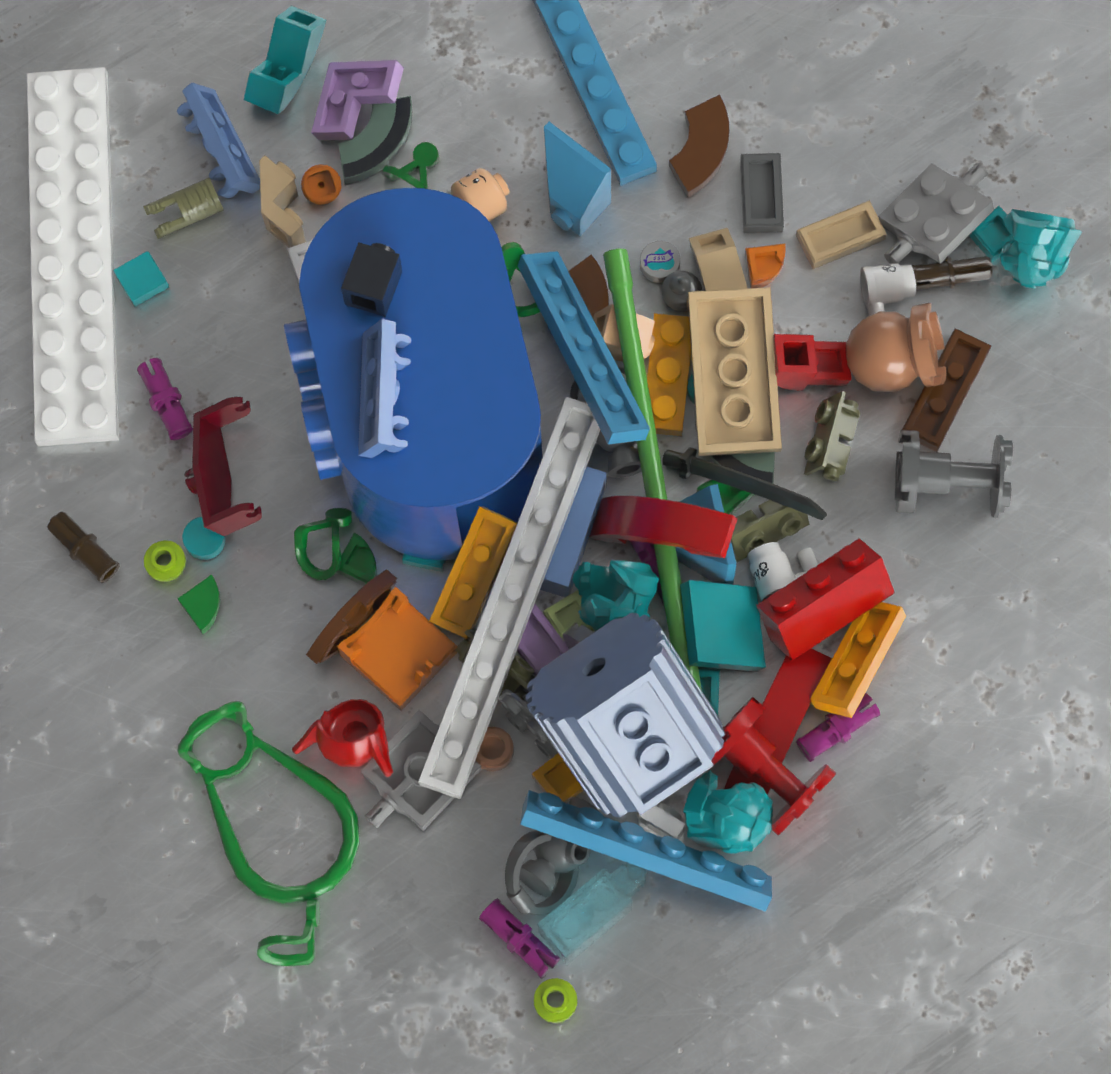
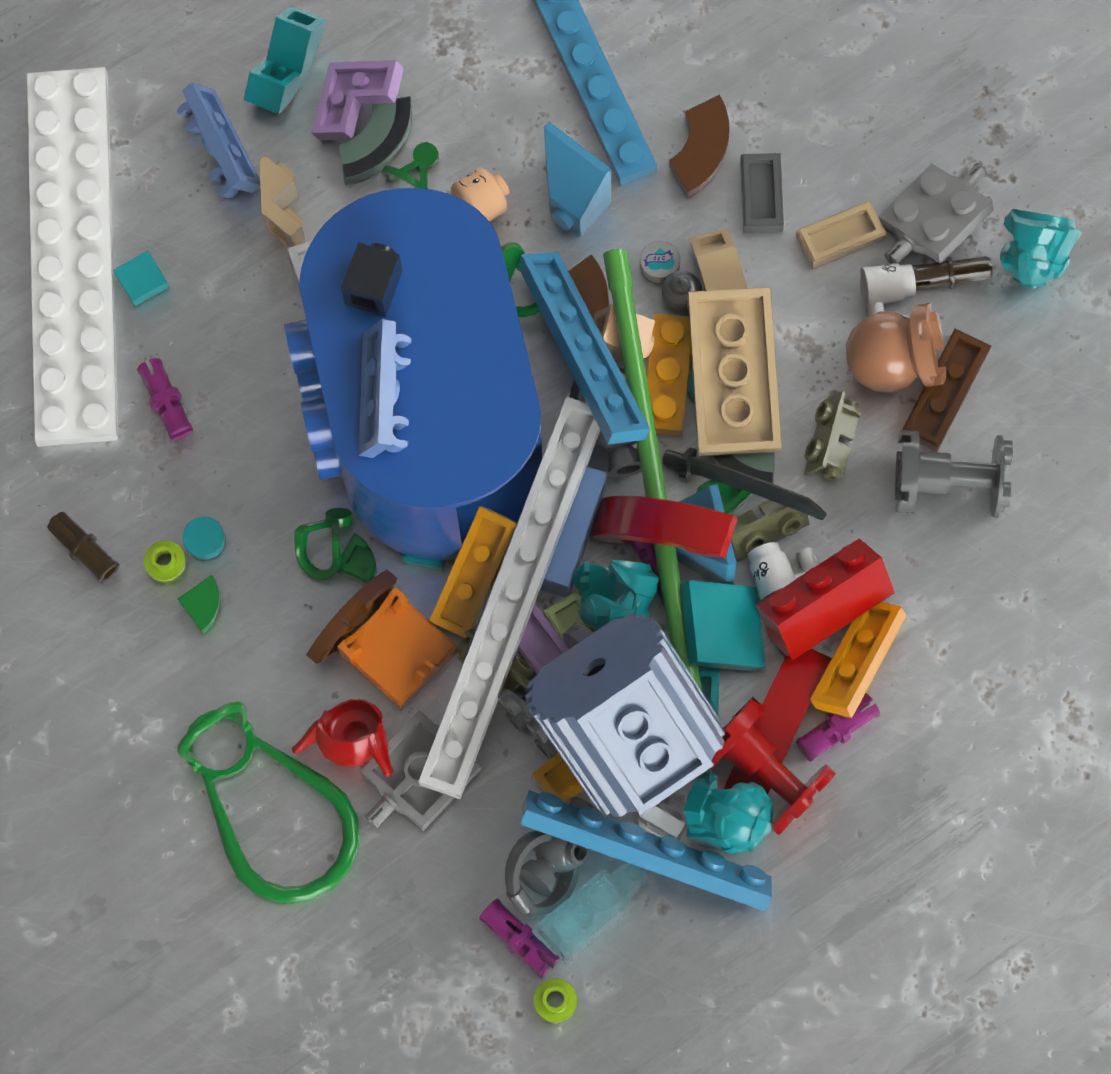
(194, 202): olive hinge -> none
(211, 469): dark red piece -> none
(308, 936): green piece -> none
(321, 184): orange tile -> none
(495, 750): nougat tile -> none
(764, 264): orange tile -> none
(809, 362): red brick -> none
(992, 234): teal tile -> none

